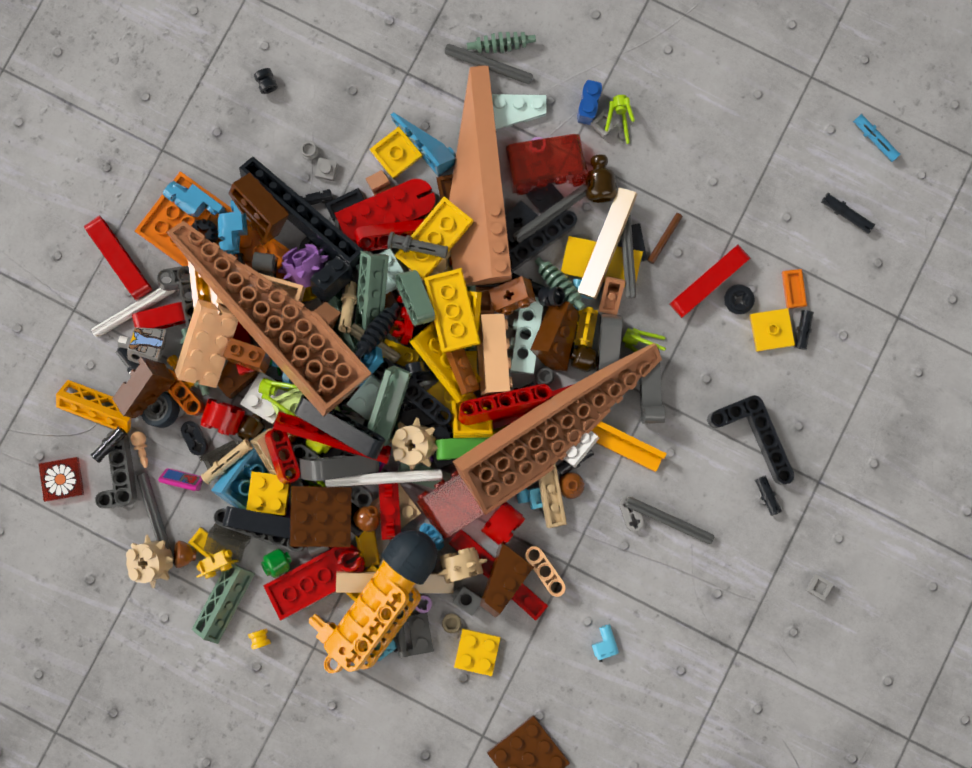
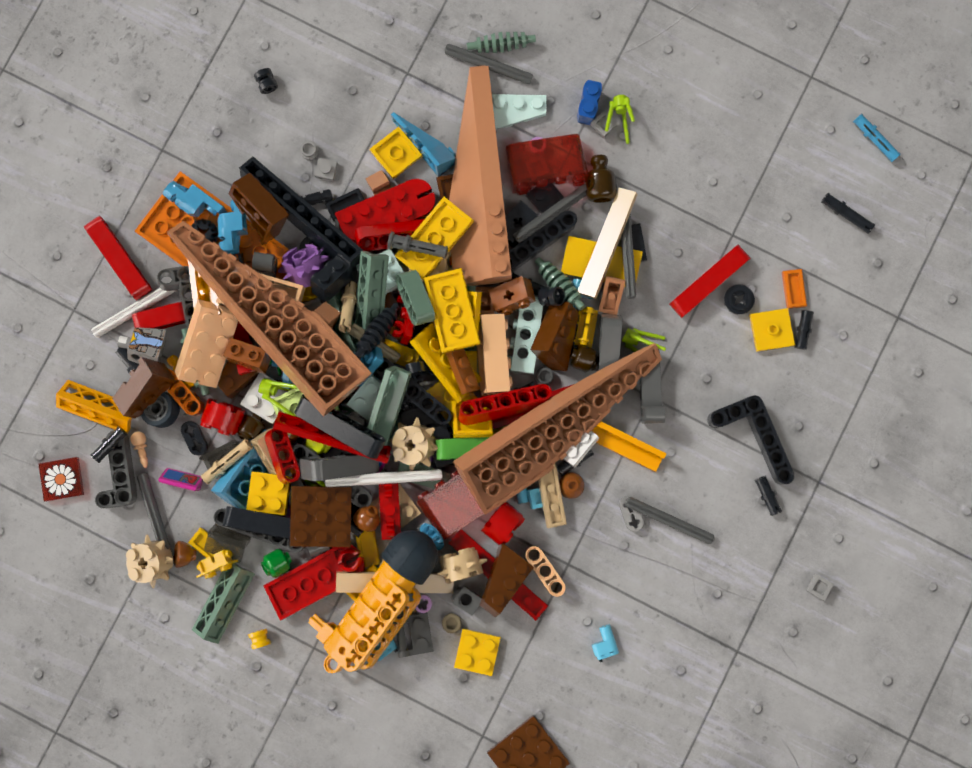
(664, 239): reddish brown bar -> none

